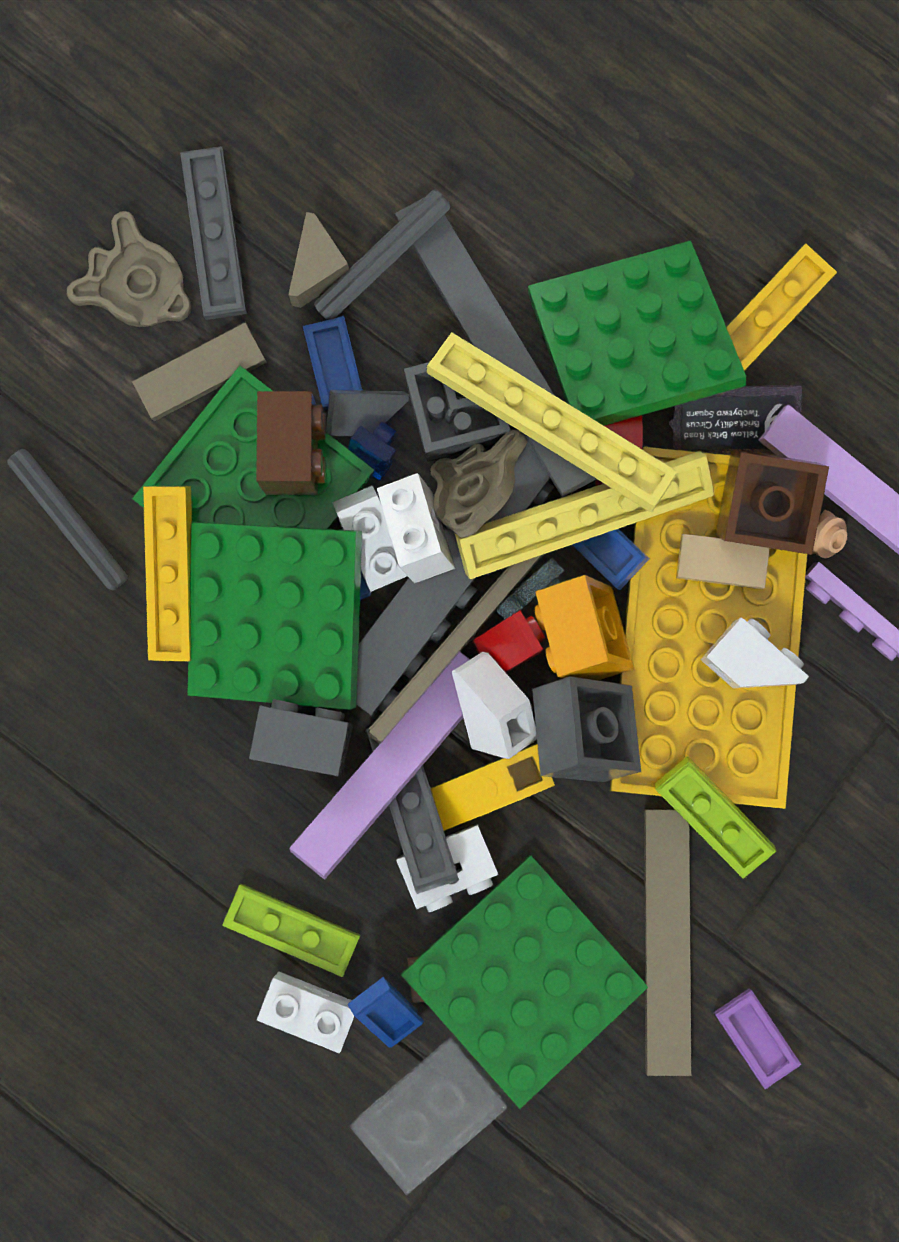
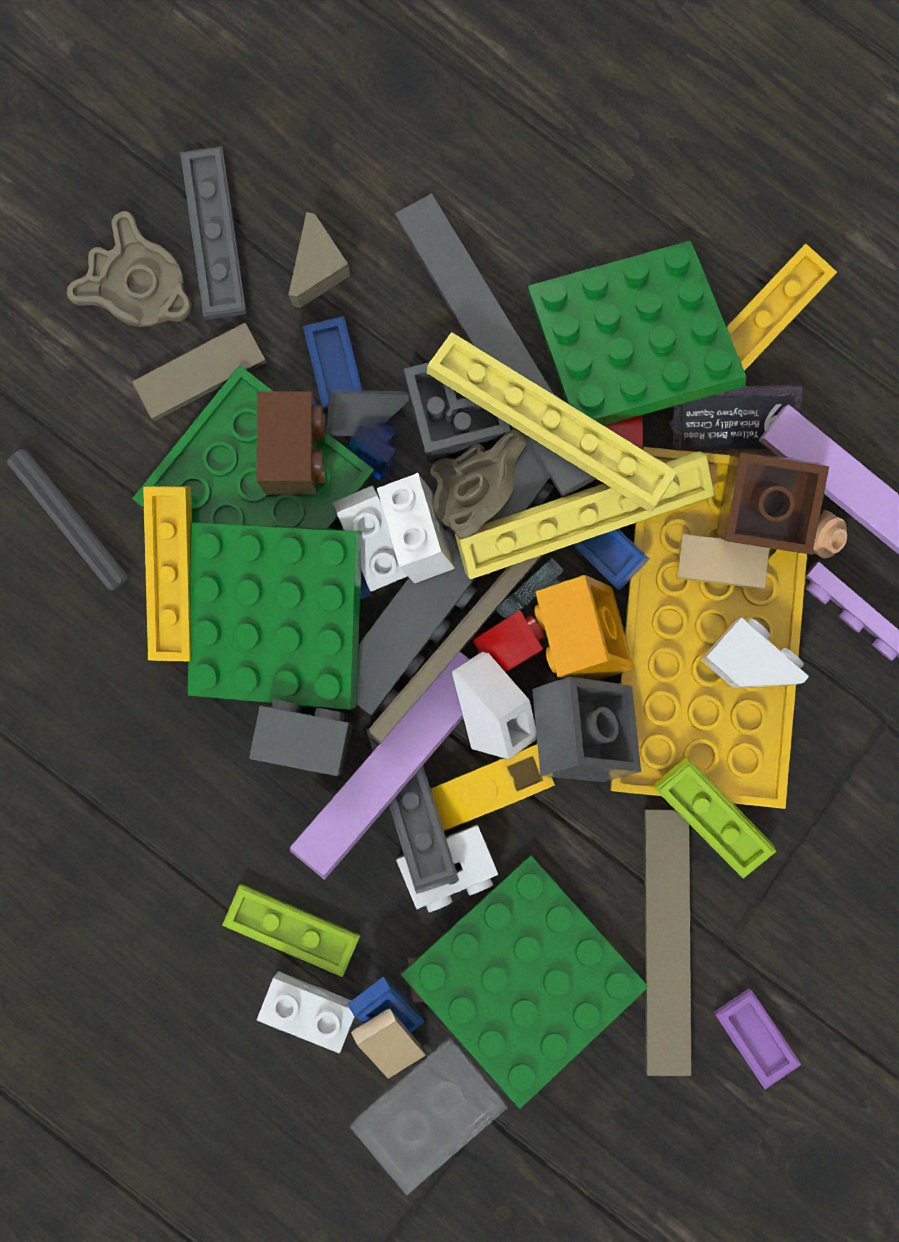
(382, 255): dark grey axle -> none
(388, 1043): none -> tan tile

